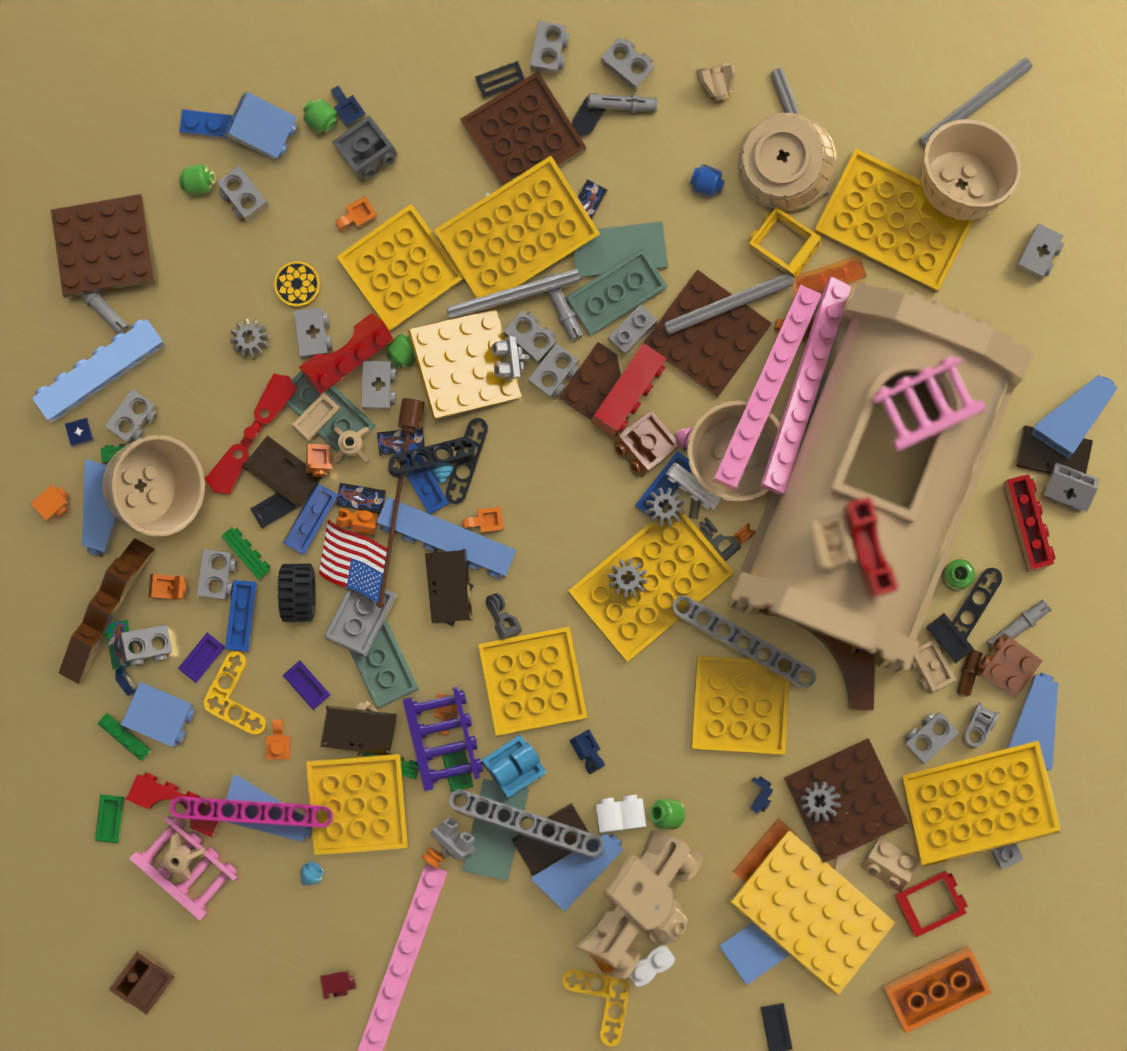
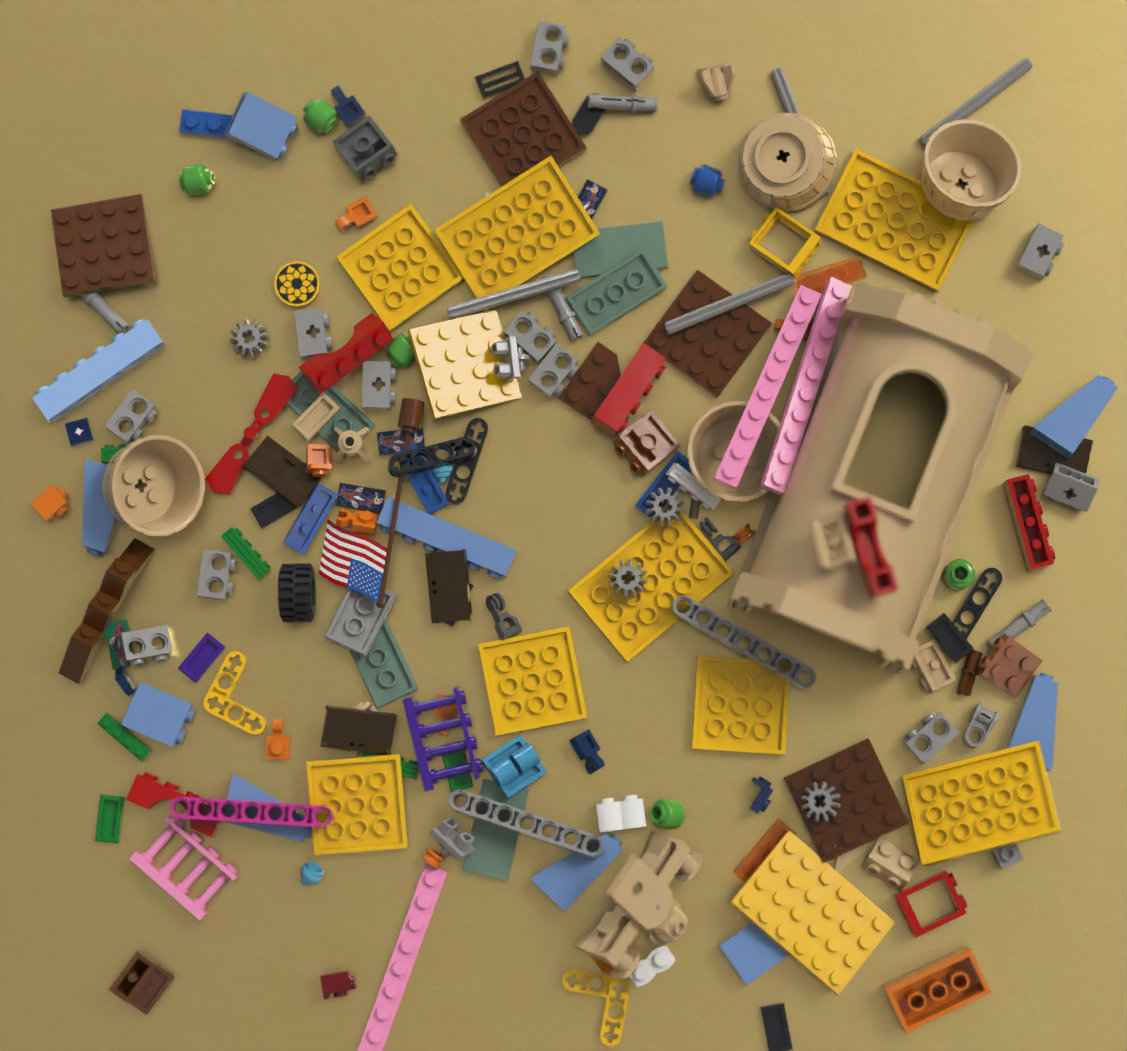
(166, 587): orange bracket -> none
(183, 855): tan brick -> none
(241, 615): blue plate -> none
(246, 191): light grey brick -> none
(306, 685): dark purple tile -> none
(488, 520): orange plate -> none
(541, 855): dark brown door -> none
(632, 330): light grey brick -> none
(683, 437): bright pink plate -> none
(856, 668): reddish brown arch -> none
(926, 427): bright pink fence -> none

